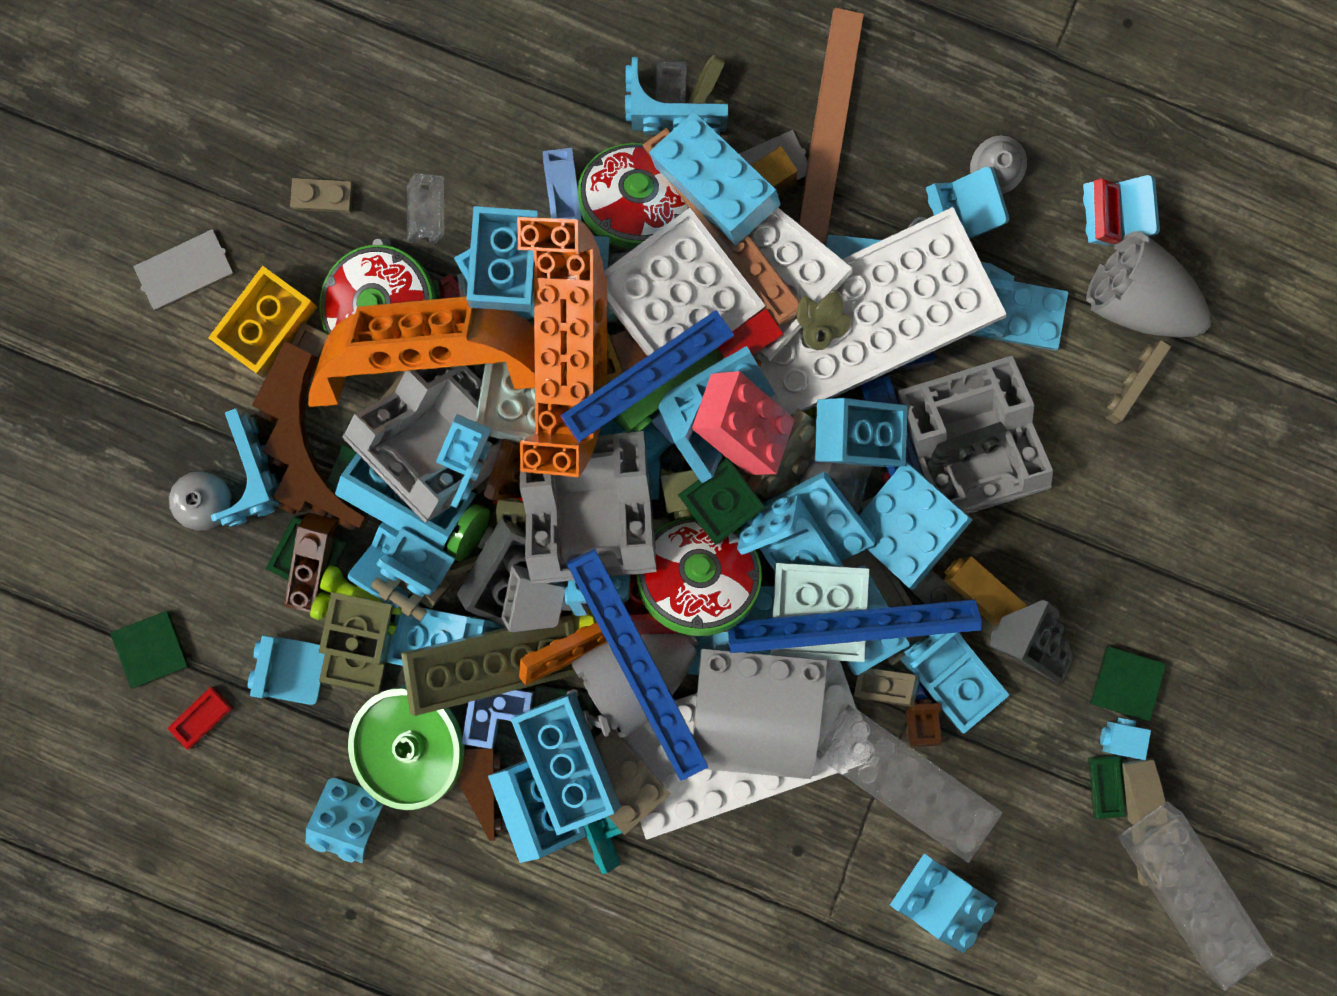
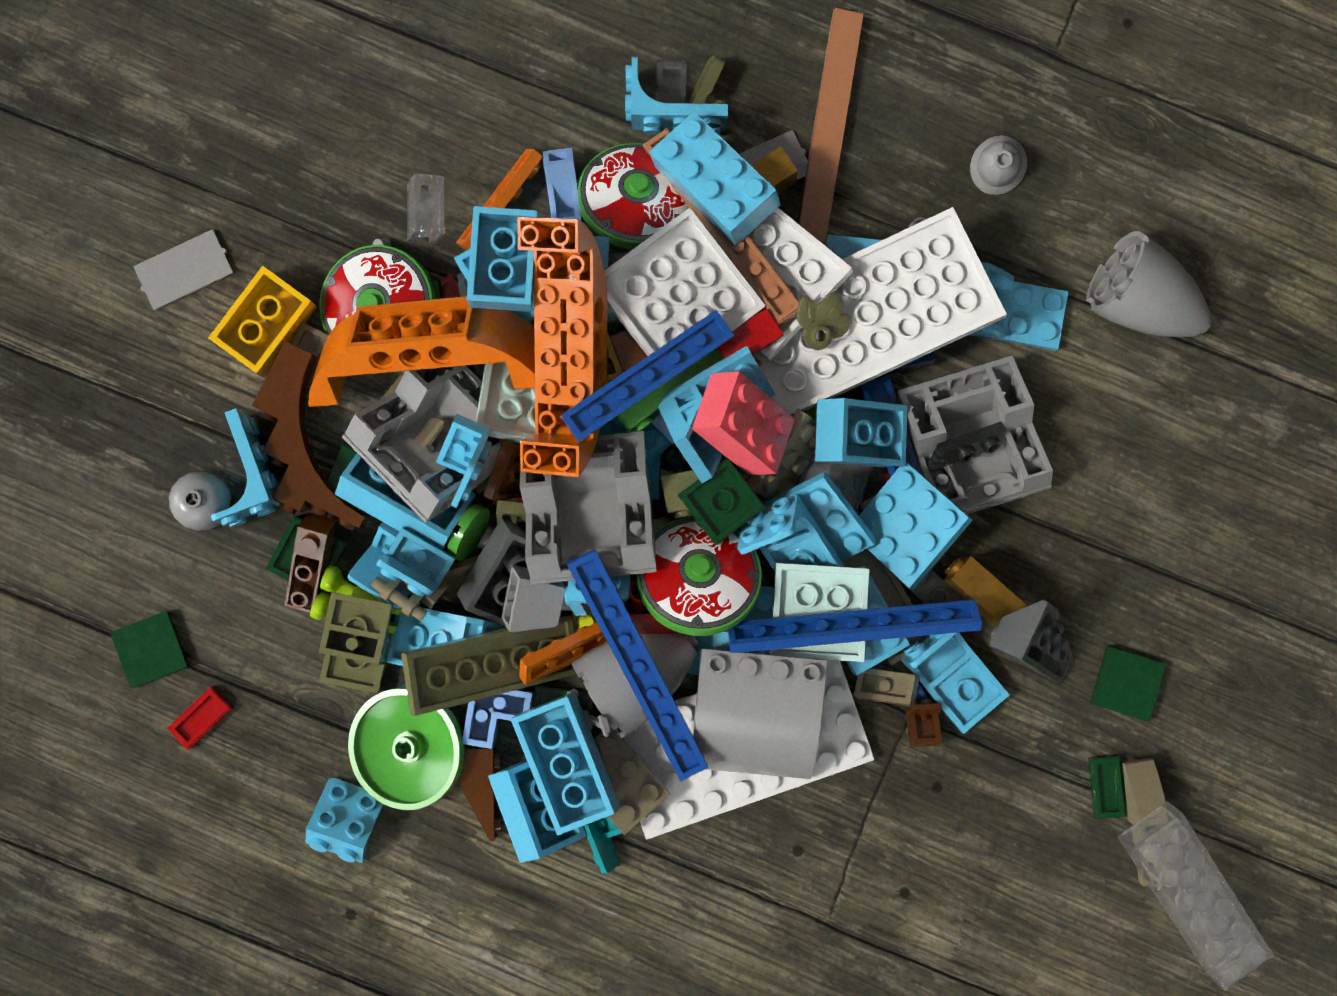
(286, 670): medium azure bracket -> none
(321, 195): dark tan plate -> none
(431, 434): none -> dark tan slope
(508, 189): none -> orange plate
(908, 783): clear brick -> none
(944, 904): medium azure bracket -> none
(975, 200): medium azure bracket -> none
(1107, 211): red tile -> none
(1125, 739): medium azure brick -> none
(1136, 381): dark tan plate -> none
(1138, 208): medium azure bracket -> none

